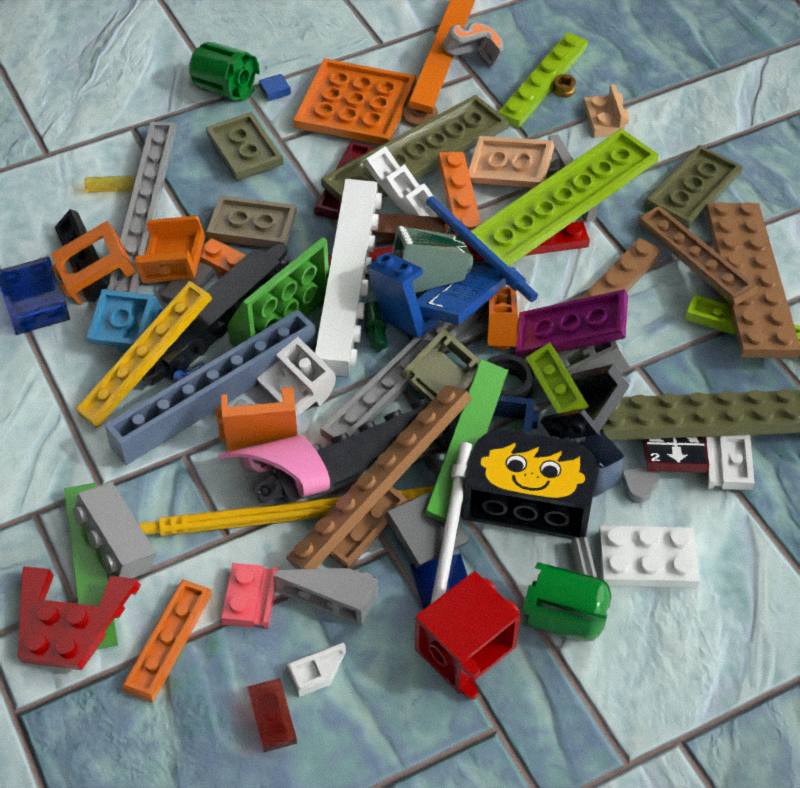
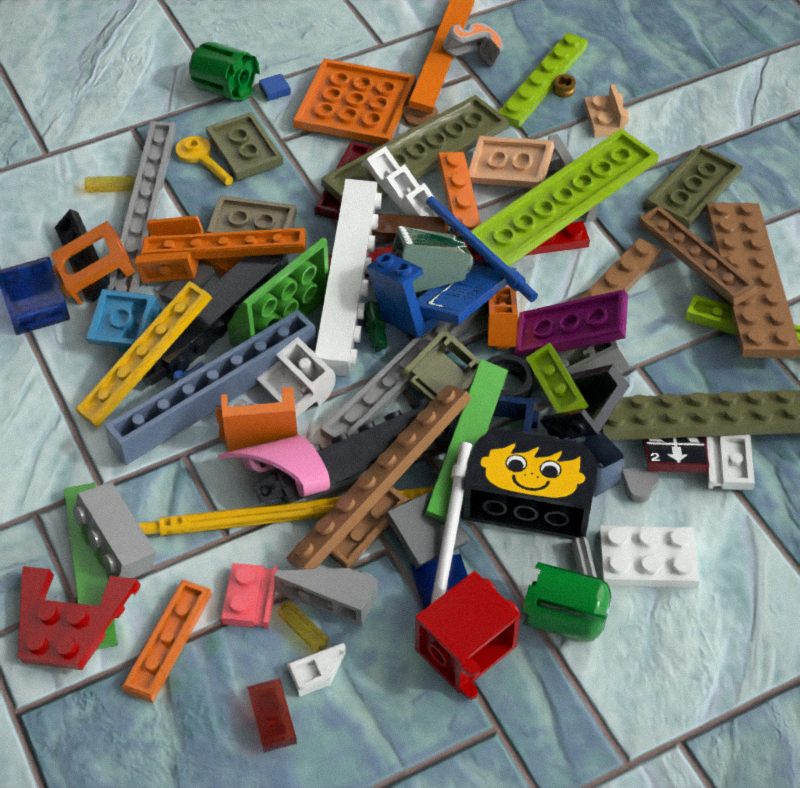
(197, 149): none -> yellow piece
(229, 243): none -> orange tile
(303, 626): none -> clear yellow axle

